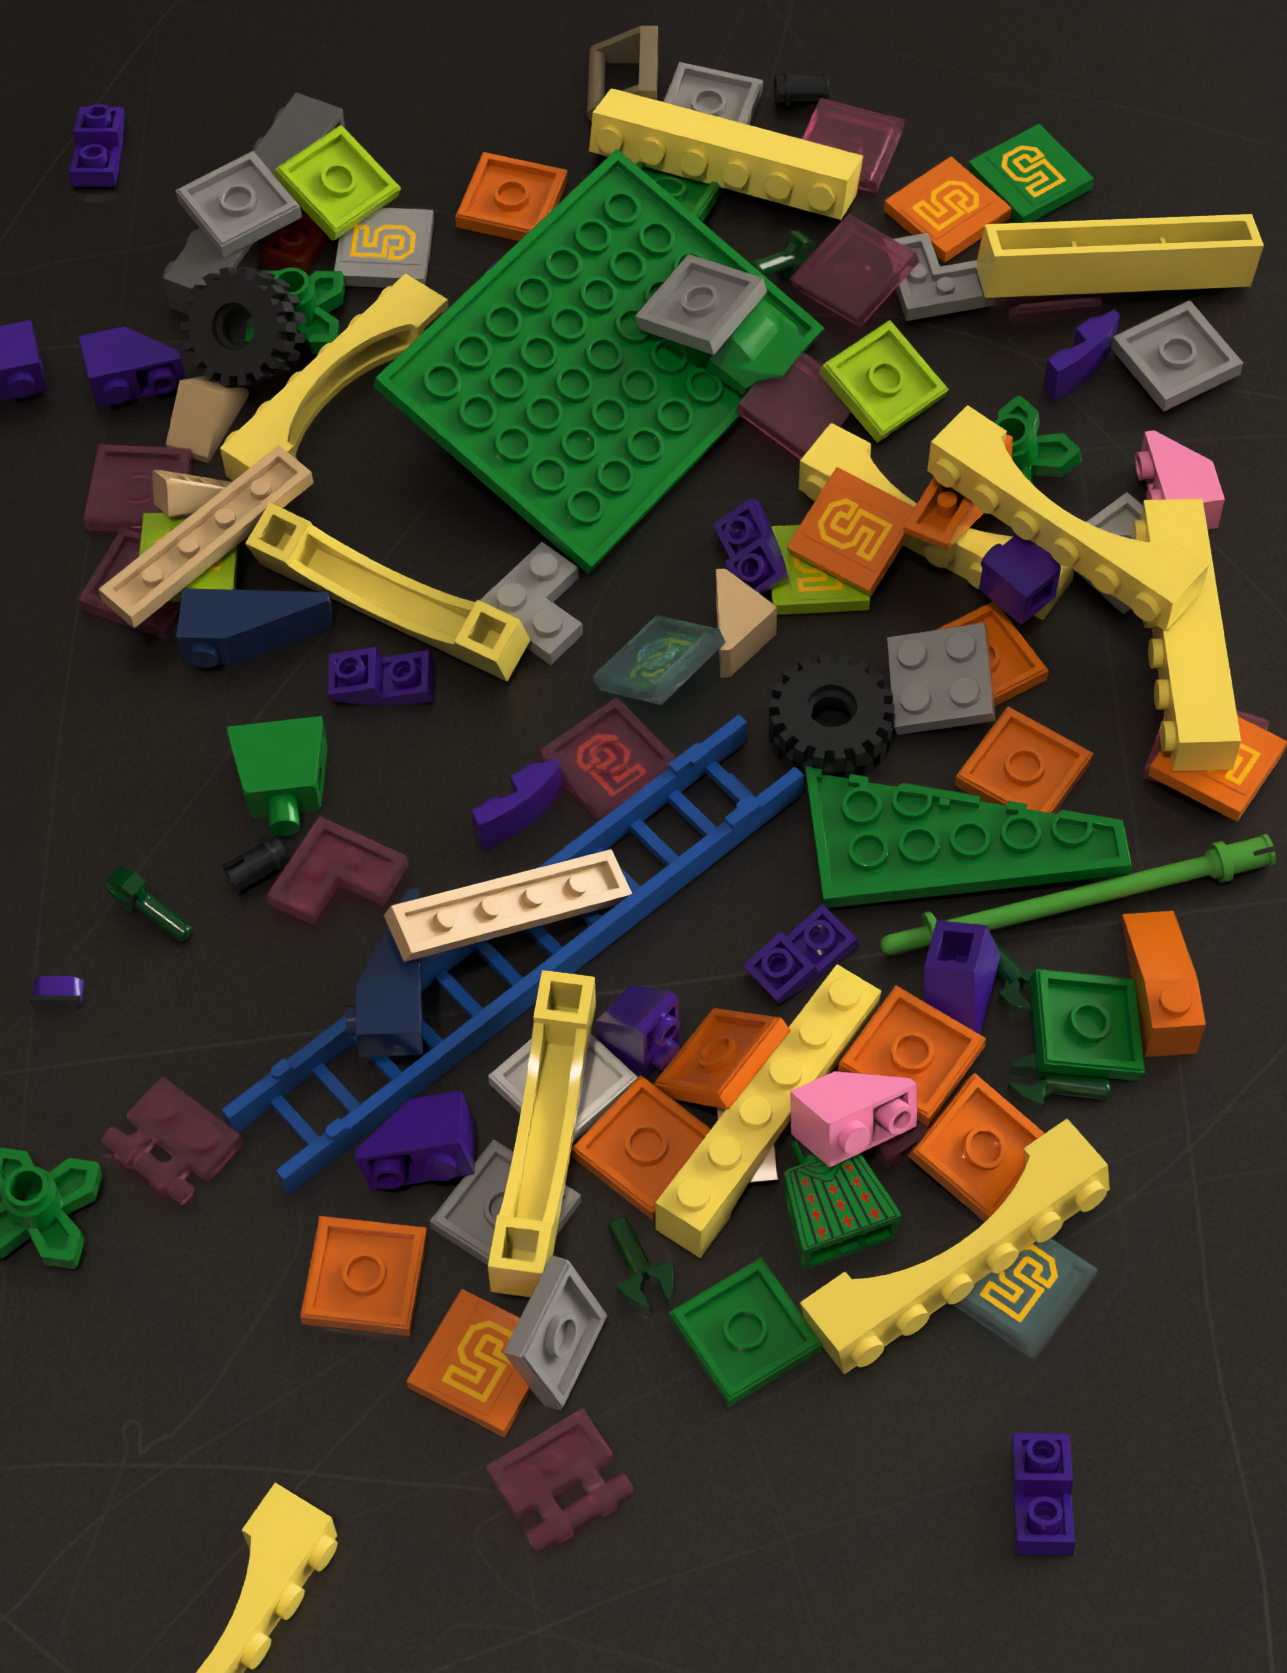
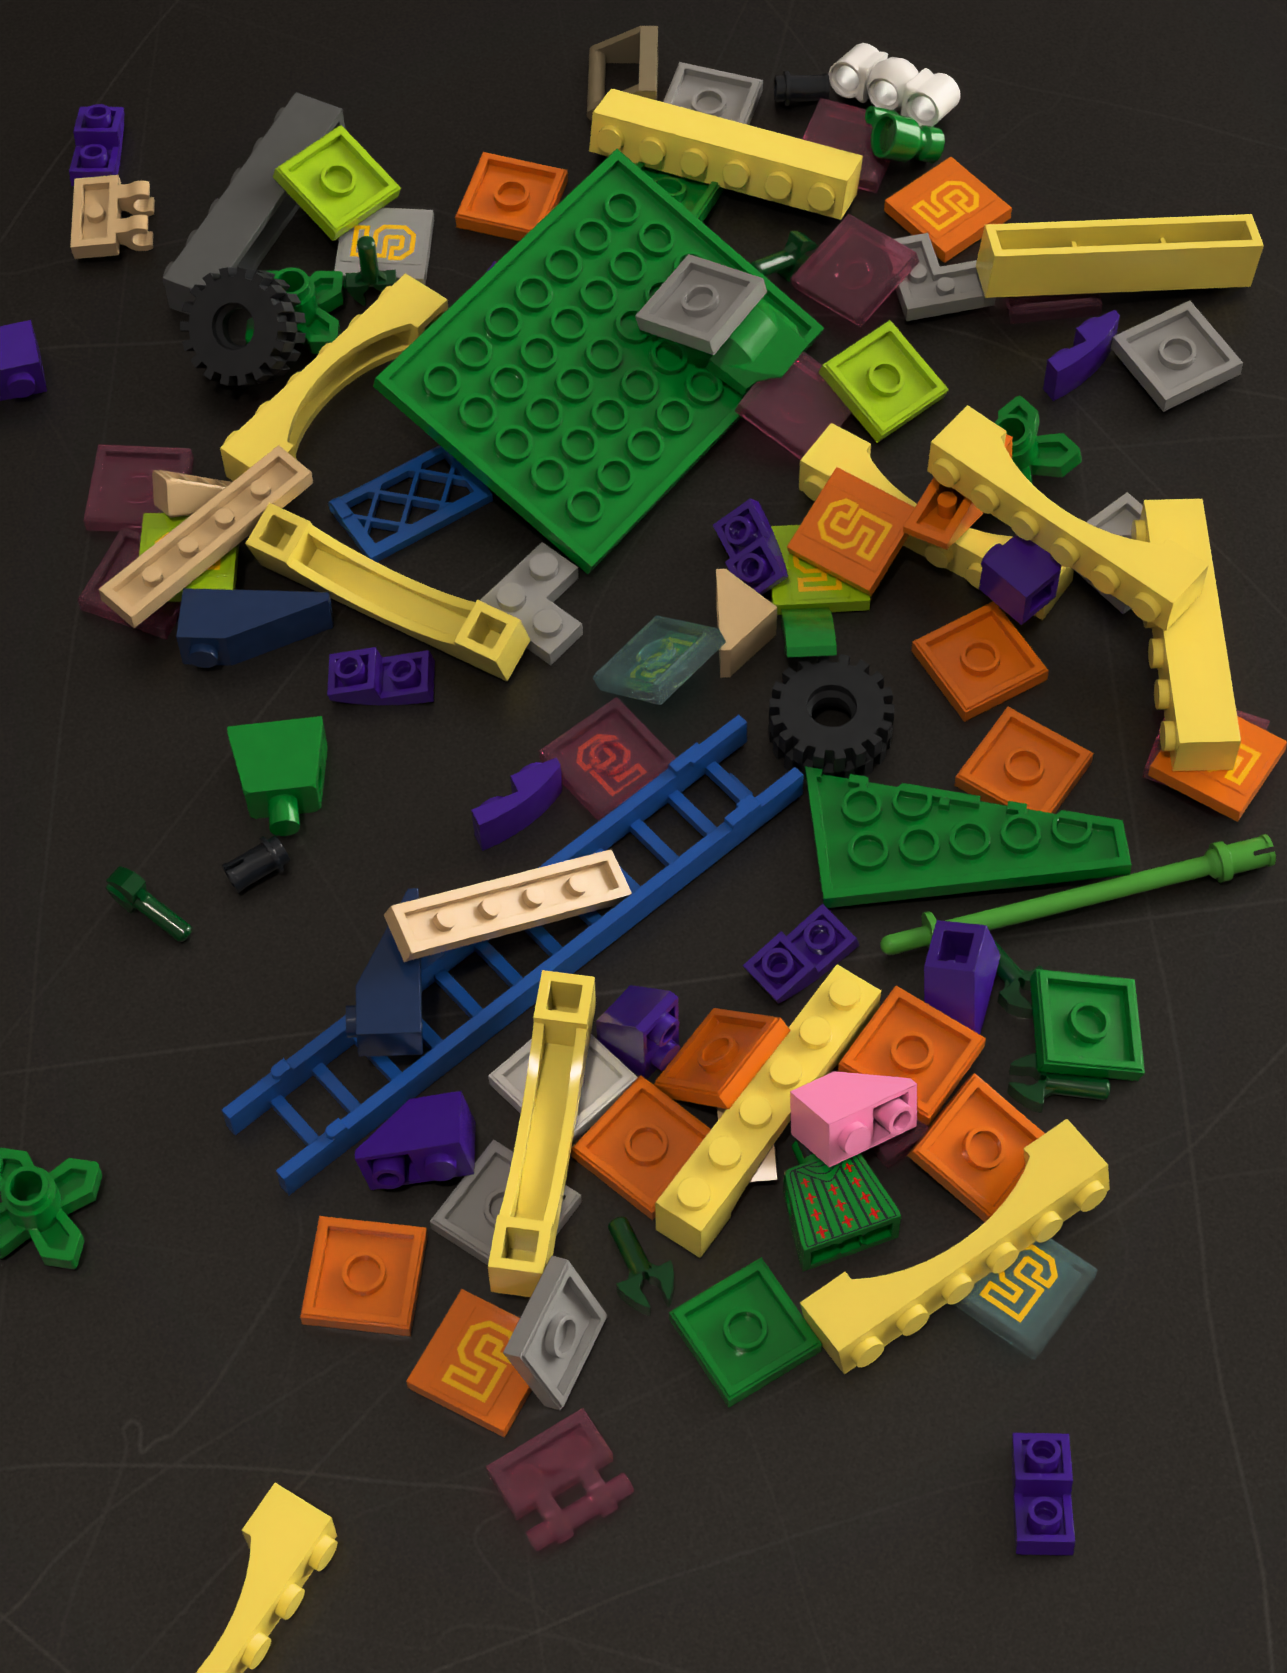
(57, 992): piece -> none
(97, 216): none -> tan plate
(129, 366): dark purple slope -> none
(180, 1127): clear pink plate -> none
(204, 415): tan slope -> none
(238, 204): light grey tile -> none
(294, 245): clear red slope -> none
(331, 859): clear pink plate -> none
(369, 272): none -> dark green bar
(408, 533): none -> blue window
(808, 632): none -> green slope
(894, 84): none -> white piece
(902, 138): none -> green piece
(941, 678): light grey plate -> none
(1031, 174): green tile -> none
(1165, 984): orange slope -> none
(1179, 473): bright pink slope -> none

